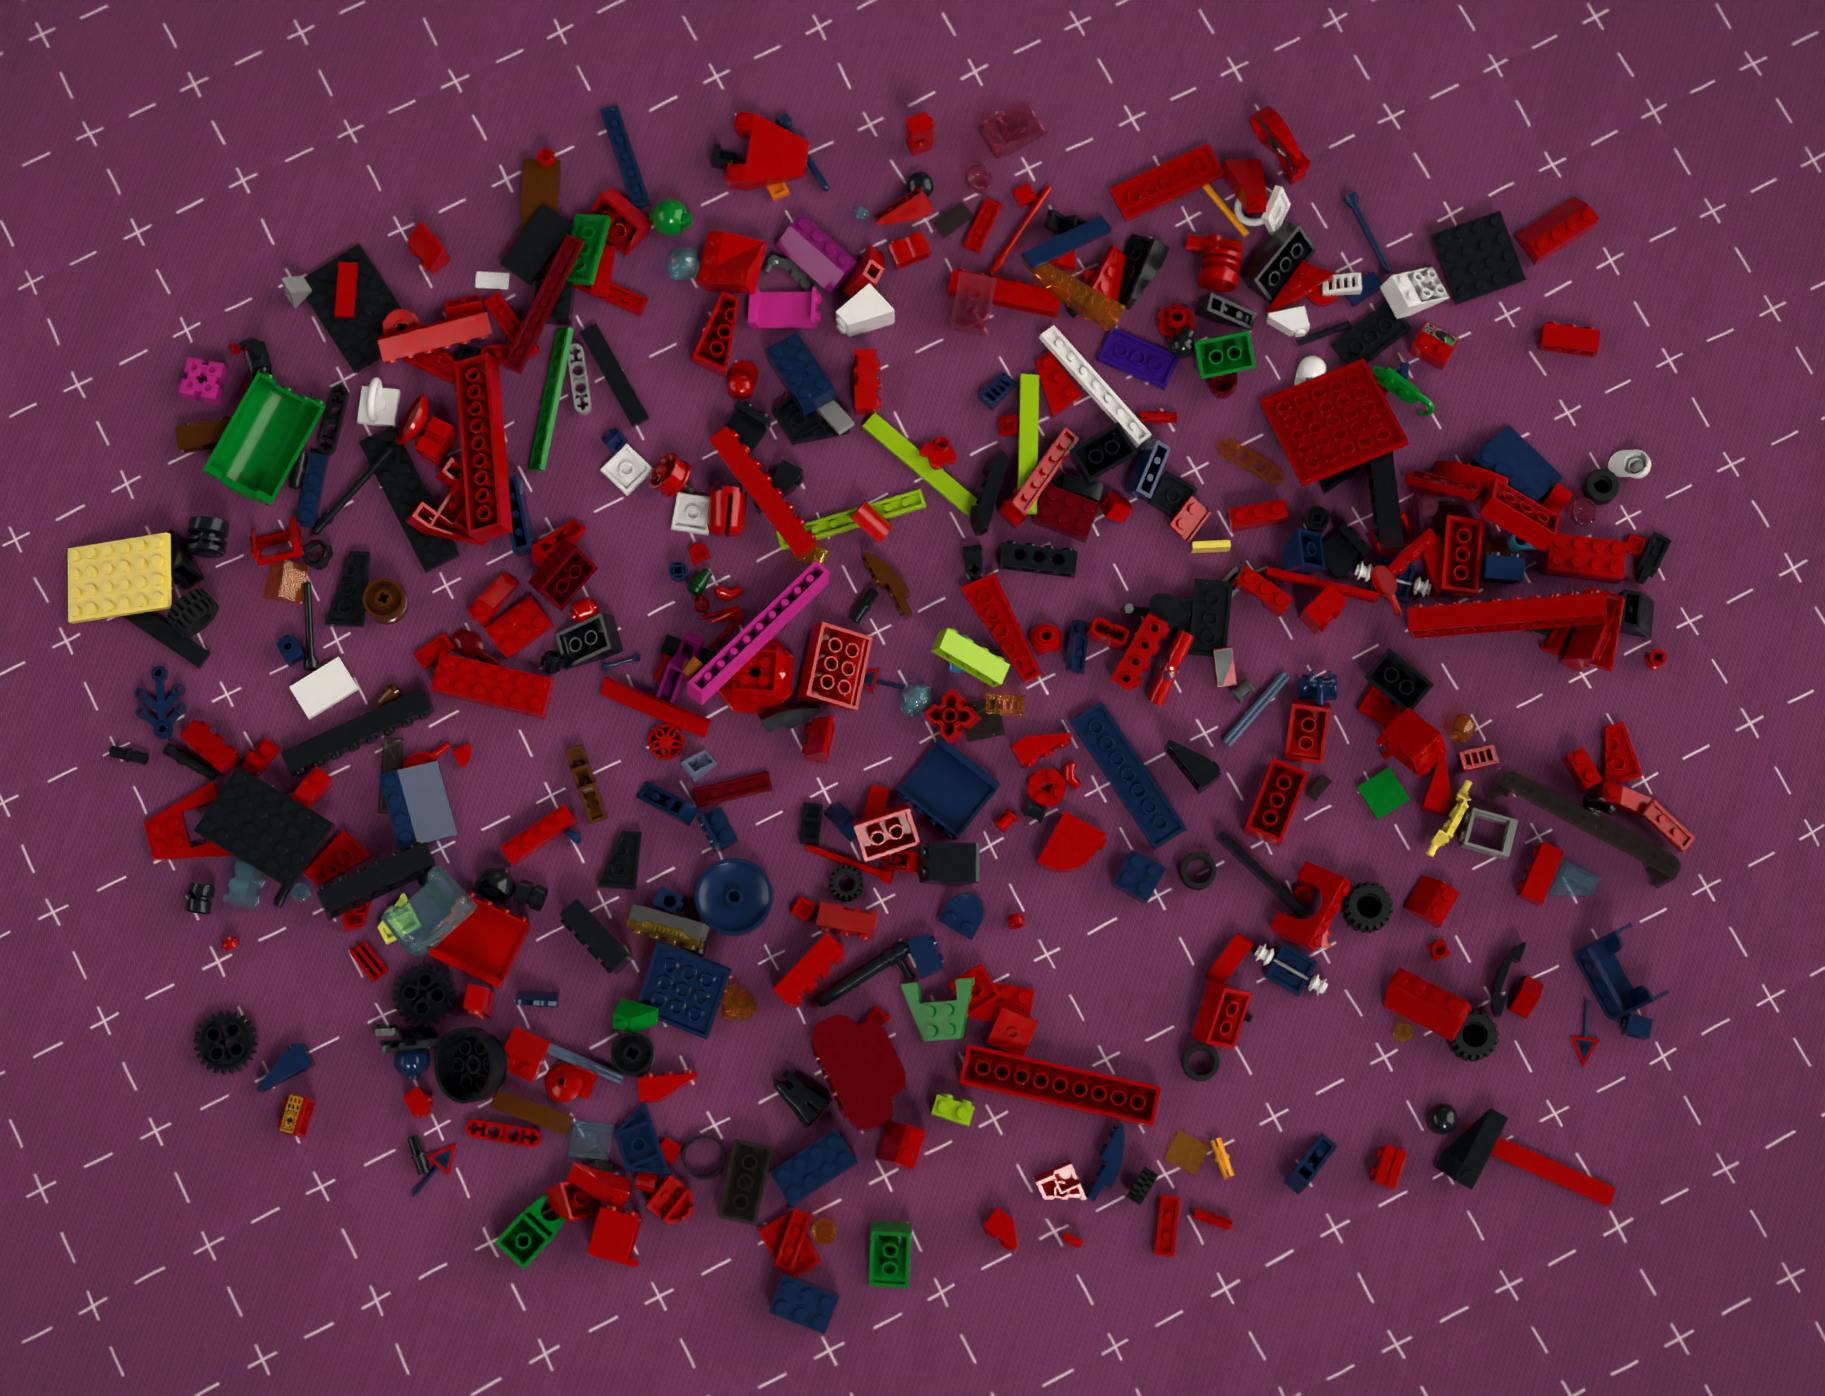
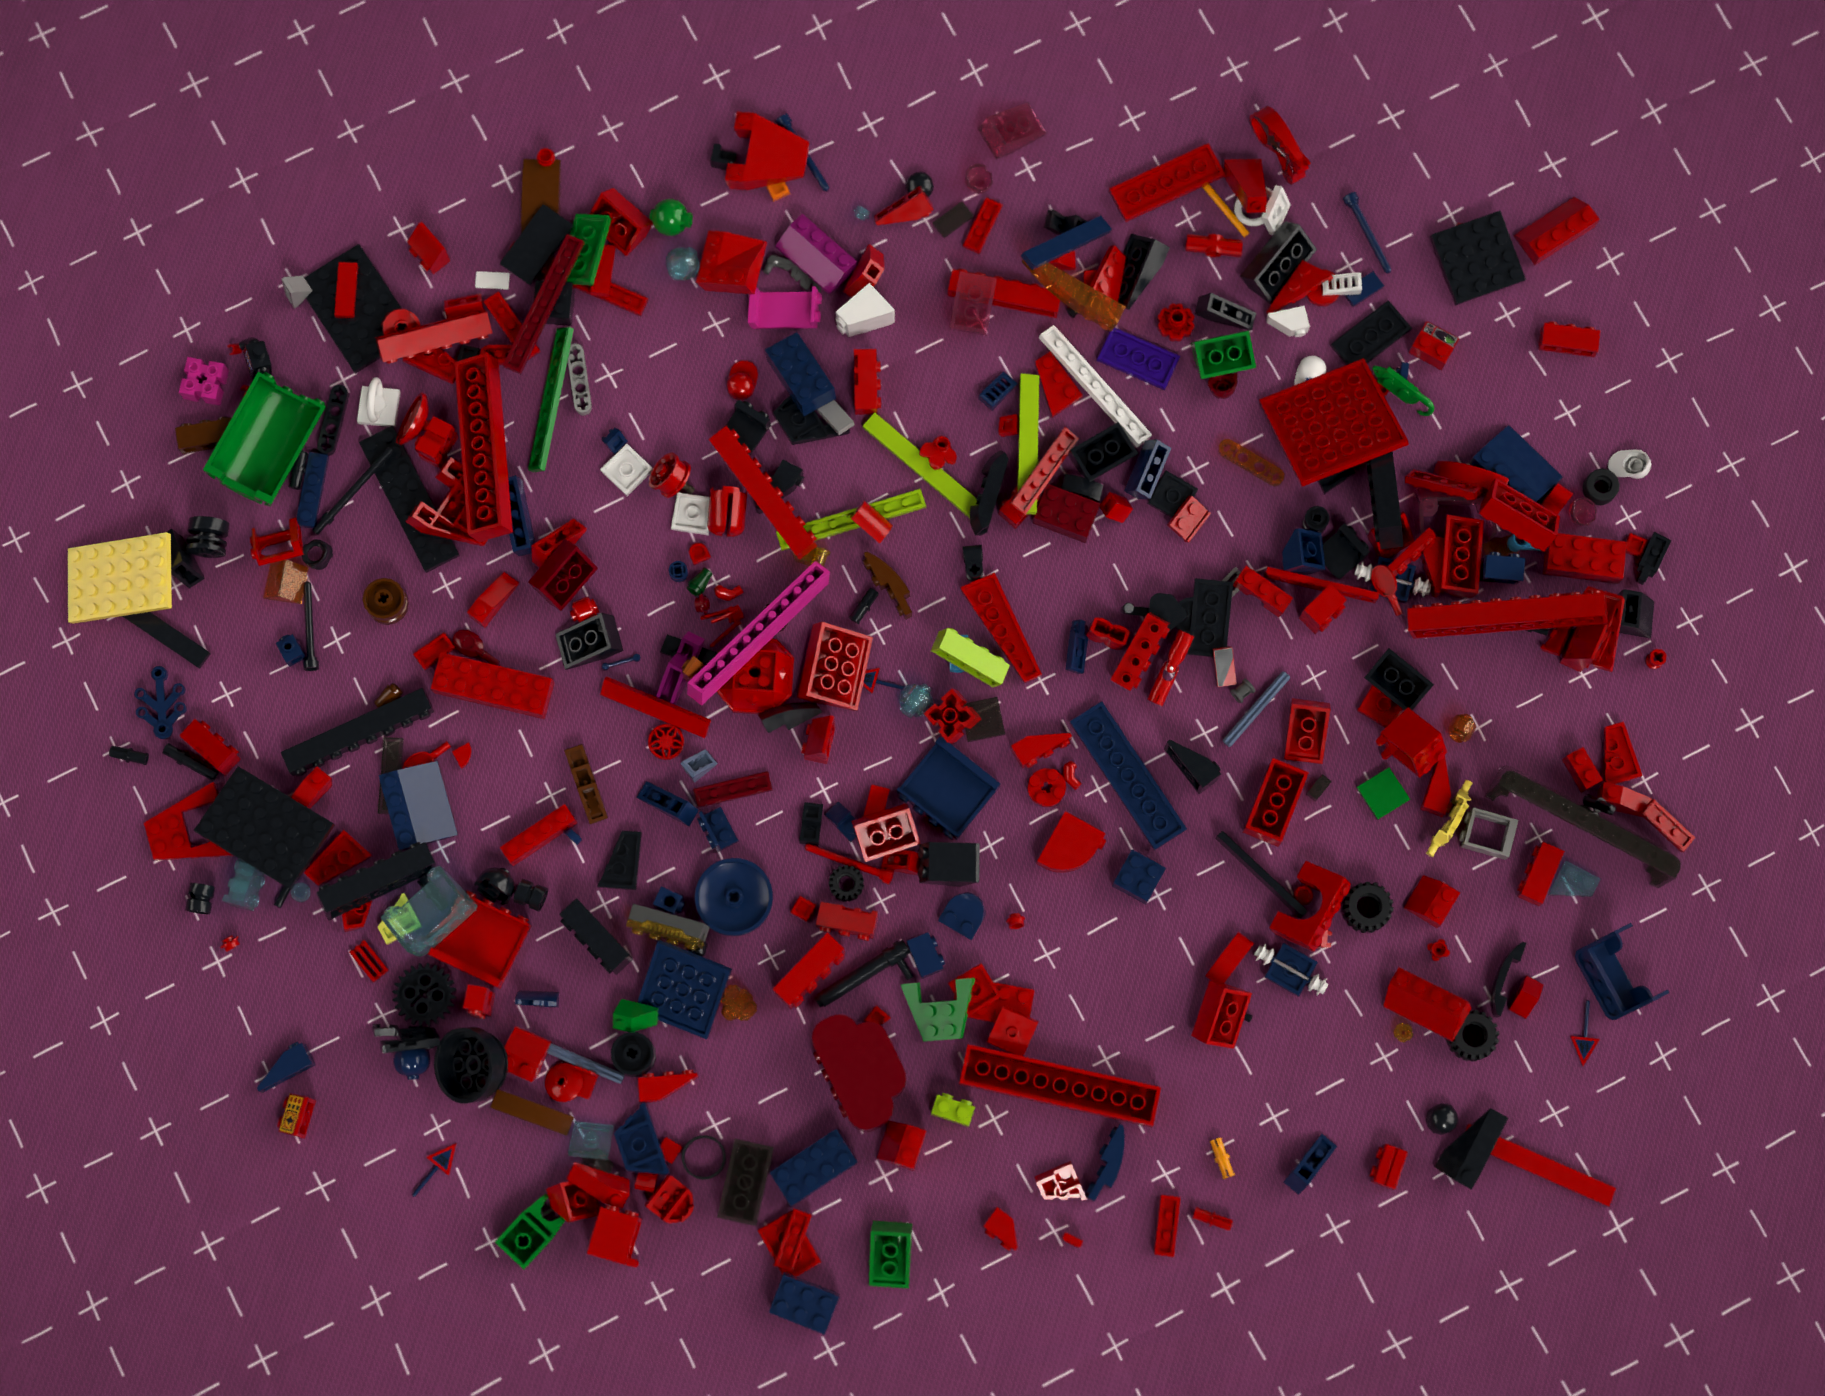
(192, 612): black tyre -> none
(208, 1046): black gear -> none
(260, 758): red slope -> none
(324, 688): white tile -> none
(348, 604): black wing -> none
(418, 1155): black axle -> none
(419, 1102): red brick -> none
(503, 1133): red beam -> none
(518, 627): red plate -> none
(552, 661): black gear -> none
(614, 375): black tile -> none
(625, 157): dark blue tile -> none
(662, 667): red pin -> none
(716, 340): red wedge -> none
(802, 1098): black piece -> none
(824, 1231): clear orange wheel -> none
(909, 250): red brick -> none
(920, 133): red arch -> none
(1000, 259): red bar -> none
(1005, 697): clear orange slope -> none
(1005, 820): red bush -> none
(1024, 195): red tile -> none
(1028, 564): black brick -> none
(1035, 811): black bush -> none
(1043, 645): red piece -> none
(1142, 1185): black tyre -> none
(1158, 417): red pin -> none
(1182, 343): black piece -> none
(1187, 1152): clear yellow piece -> none
(1197, 885): black tyre -> none
(1200, 1047): black tyre -> none
(1210, 546): light yellow tile -> none
(1219, 270): red wheel -> none
(1257, 515): red brick -> none
(1318, 687): dark blue piece -> none
(1323, 333): black bar -> none
(1413, 291): white slope -> none
(1461, 756): red slope -> none
(1636, 1026): dark blue brick -> none

